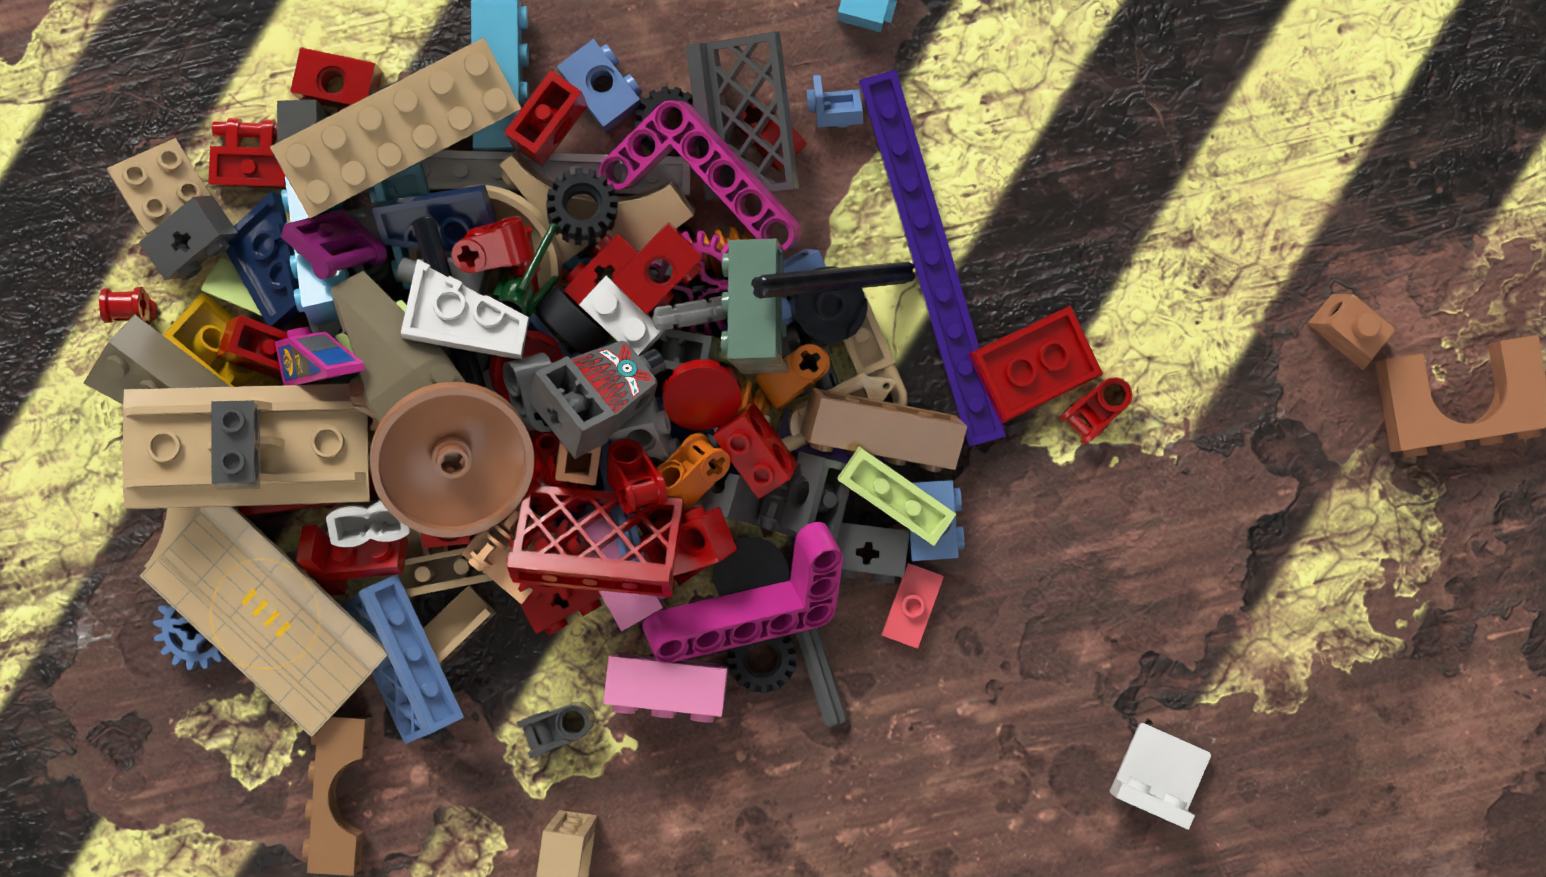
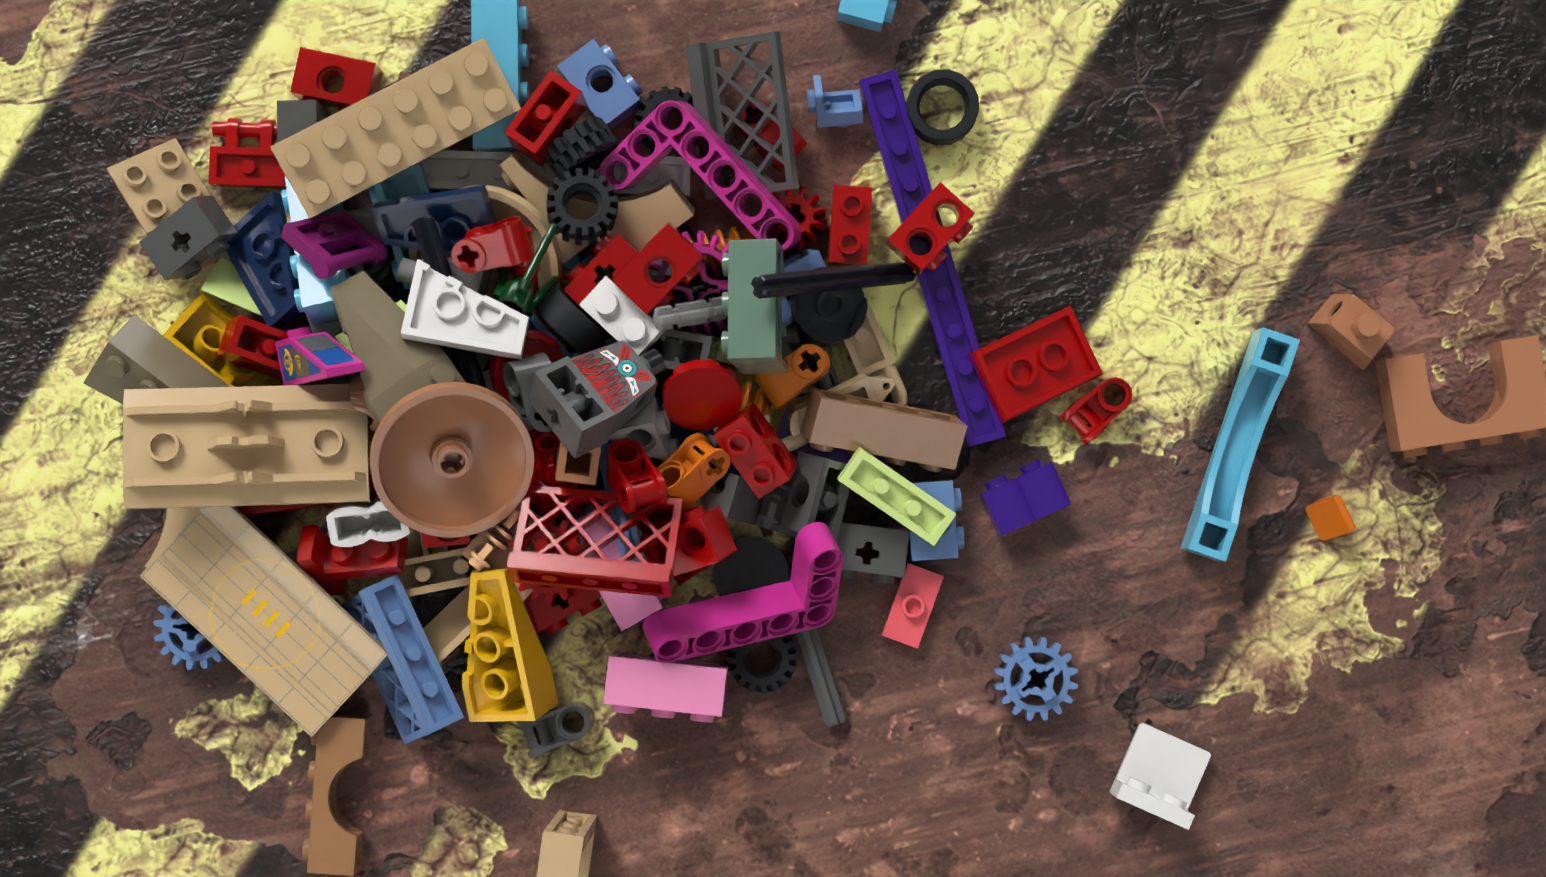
(123, 305): red connector -> none
(235, 445): dark grey brick -> none
(506, 662): none -> yellow wedge
(581, 147): none -> black tyre
(806, 213): none -> red gear
(849, 226): none -> red brick
(924, 224): none -> red brick
(943, 78): none -> black tyre
(1024, 498): none -> dark purple brick
(1052, 667): none -> medium blue gear
(1226, 477): none -> medium azure arch
(1330, 517): none -> orange slope

